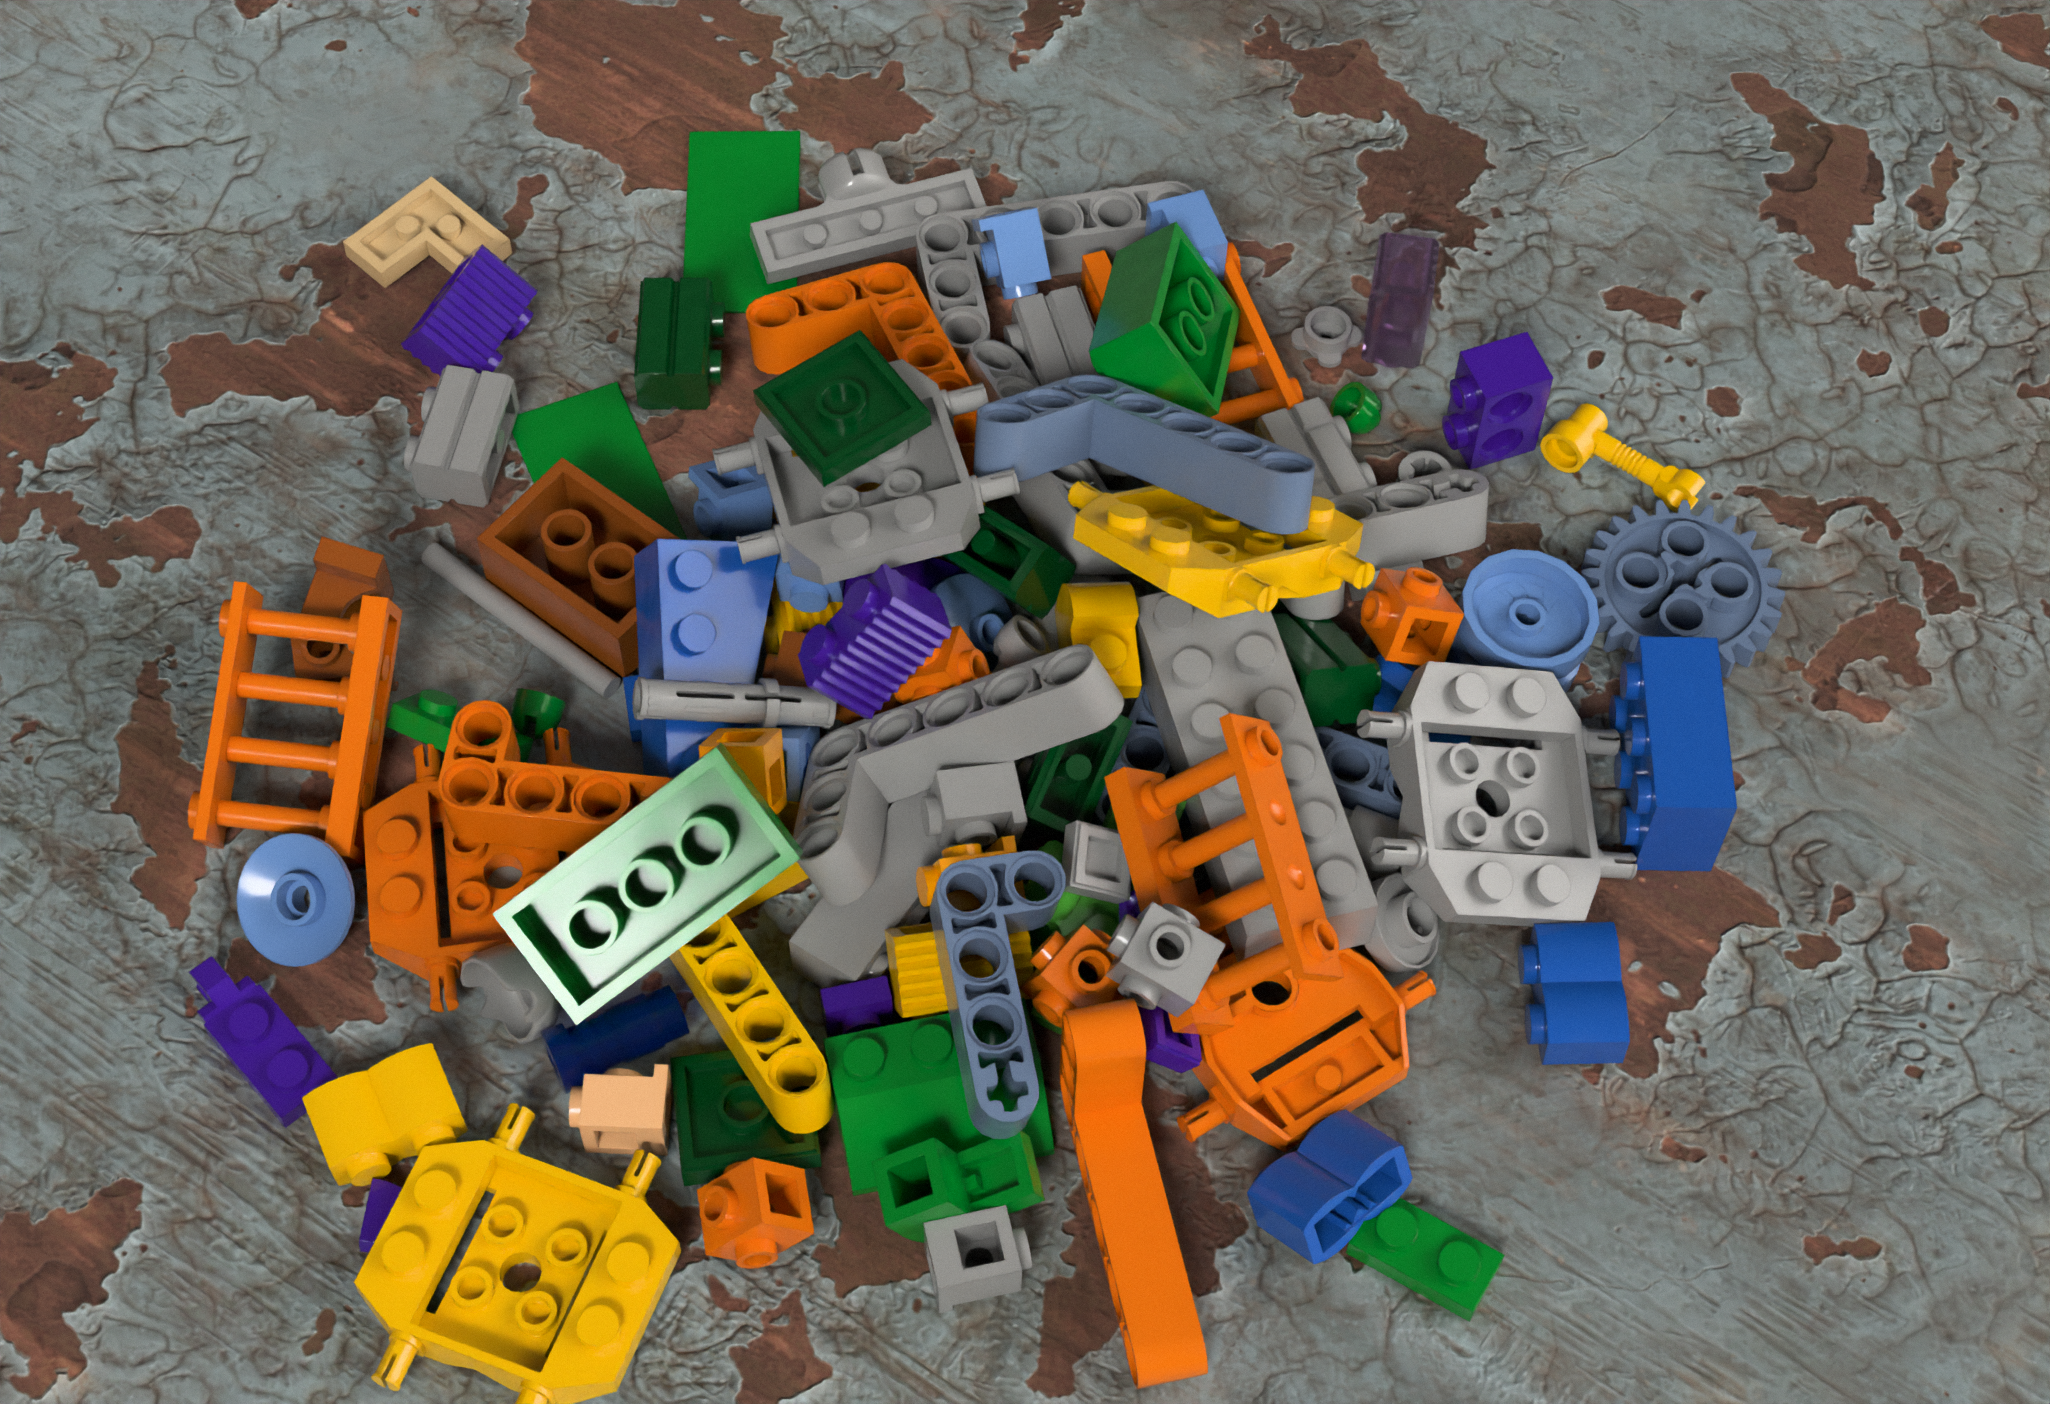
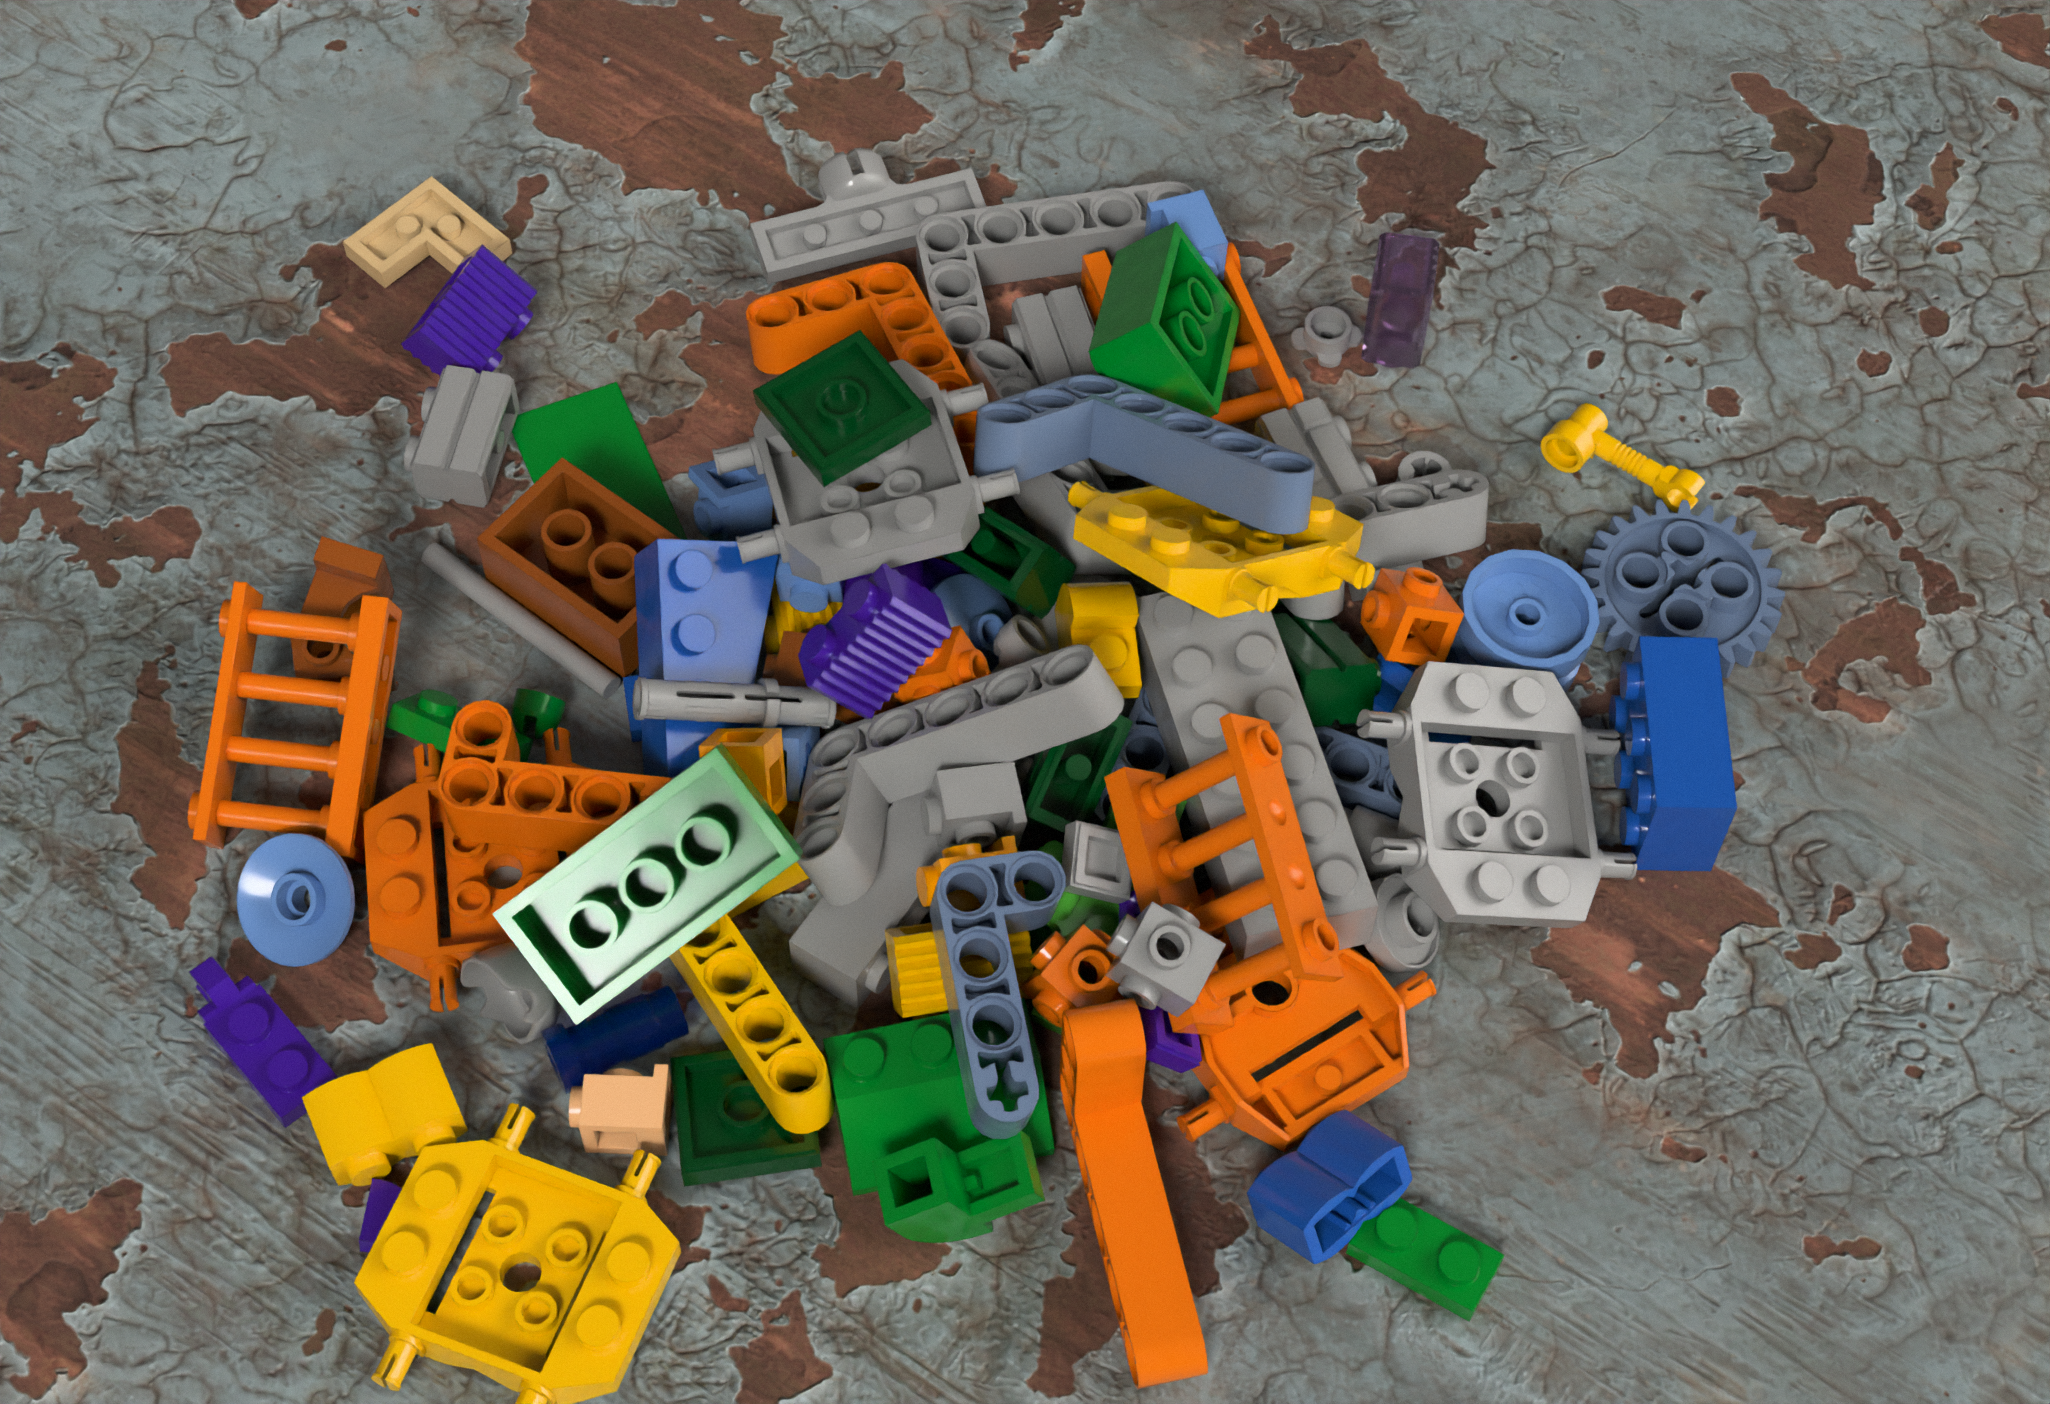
(676, 344): dark green brick -> none
(730, 184): green piece -> none
(755, 1212): orange brick -> none
(856, 1006): dark purple plate -> none
(978, 1234): light grey brick -> none
(1014, 251): medium blue brick -> none
(1357, 407): green hinge -> none
(1497, 401): dark purple brick -> none
(1576, 993): blue brick -> none

